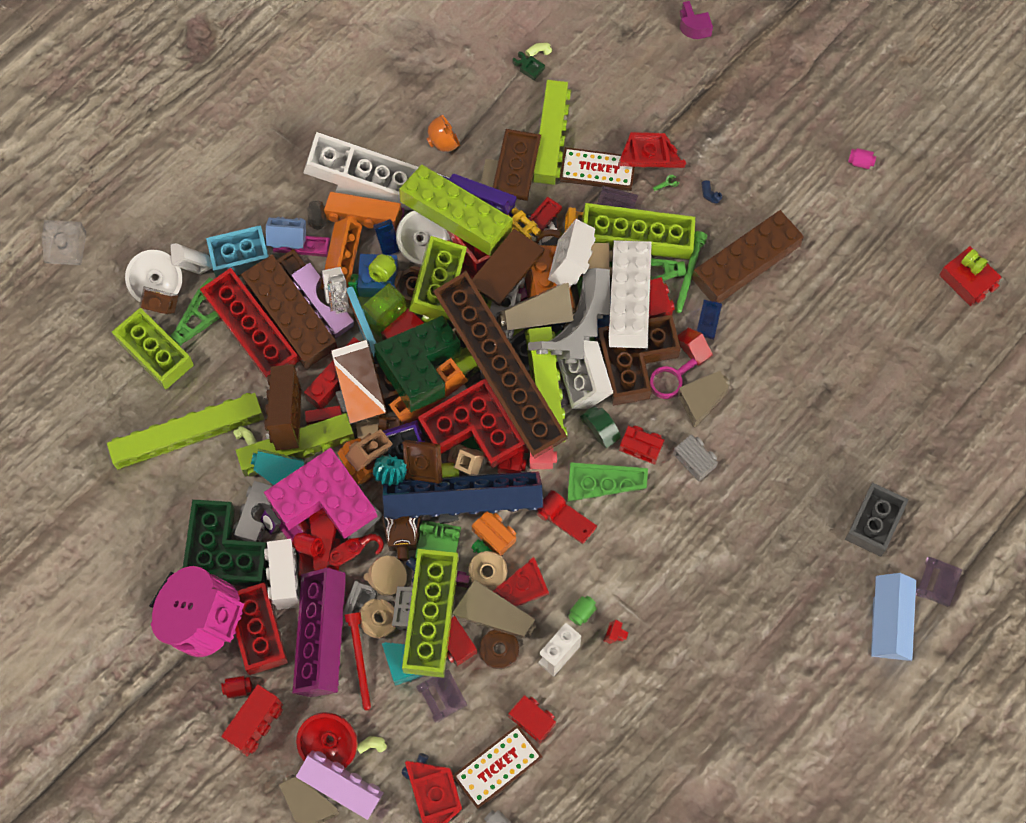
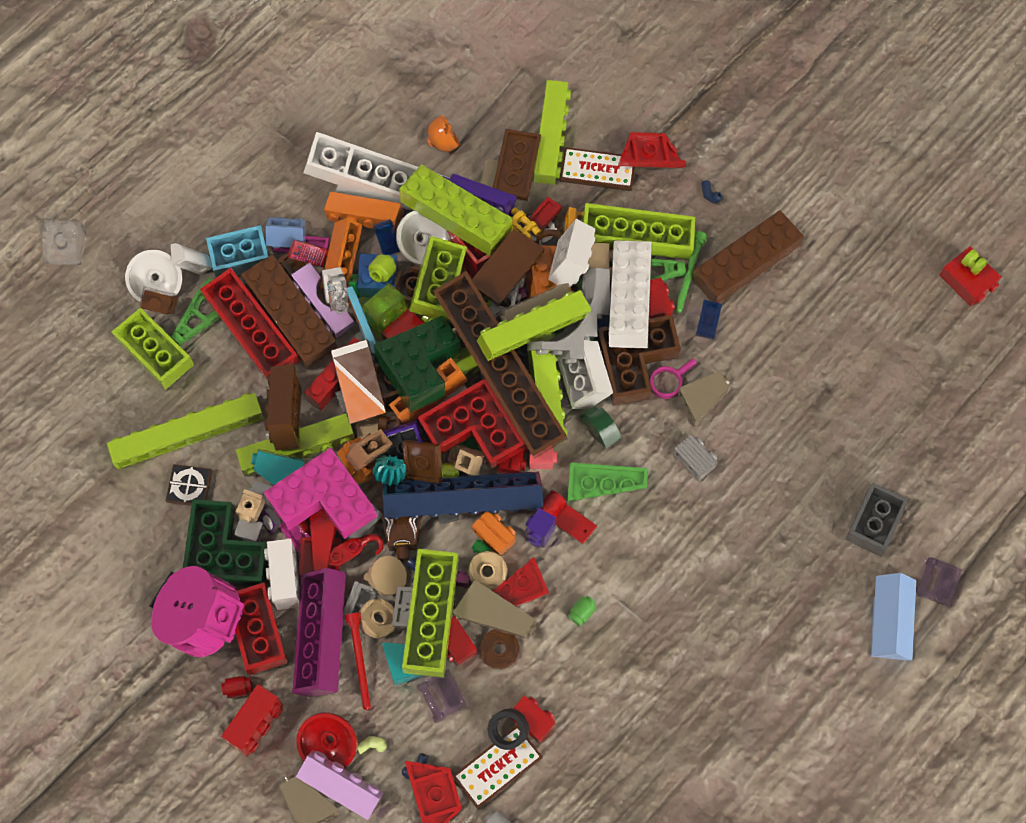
(188, 484): none -> tile
(246, 434): yellowish green arm -> none
(250, 514): none -> tan brick
(307, 544): red brick -> none
(308, 253): none -> red tile
(316, 215): clear smoke brick -> none
(322, 414): red piece -> none
(438, 537): bright green hinge -> none
(494, 735): none -> black tyre
(530, 67): dark green plate -> none
(533, 325): none -> lime brick
(540, 528): none -> dark purple brick
(545, 47): yellowish green arm -> none
(559, 649): white panel -> none
(615, 632): red tile -> none
(617, 198): plate -> none
(641, 444): red brick -> none
(666, 183): bright green hand -> none
(694, 345): slope -> none
(695, 26): magenta brick -> none
(862, 158): dark pink brick -> none

